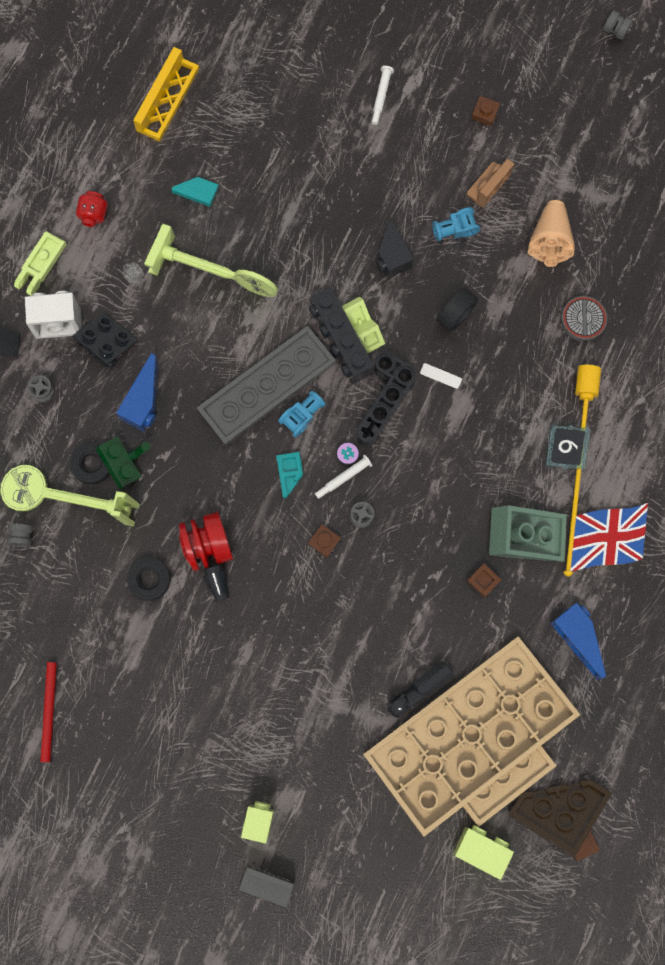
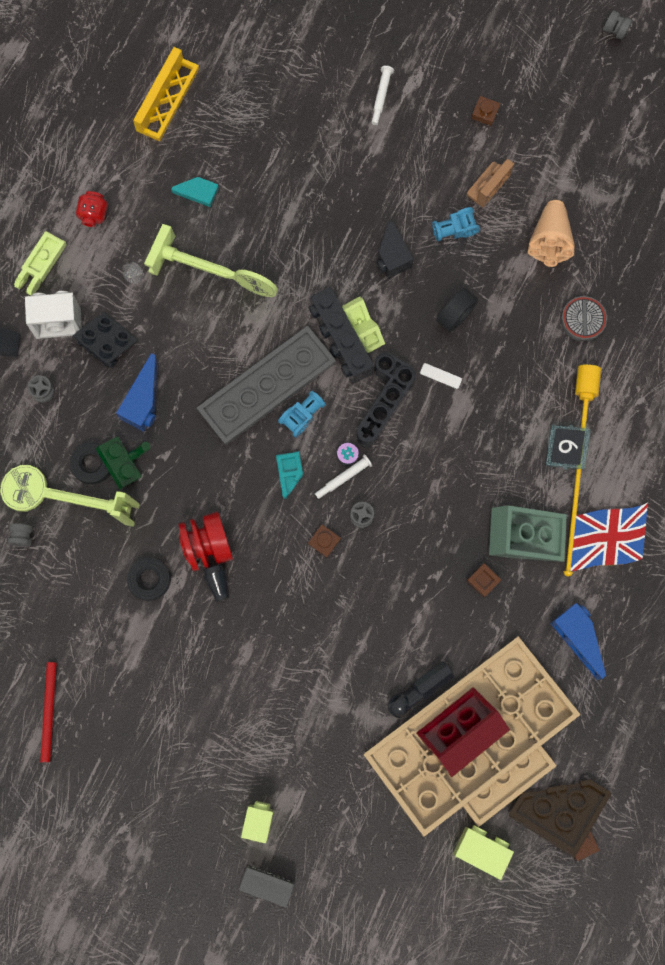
(463, 731): none -> dark red slope

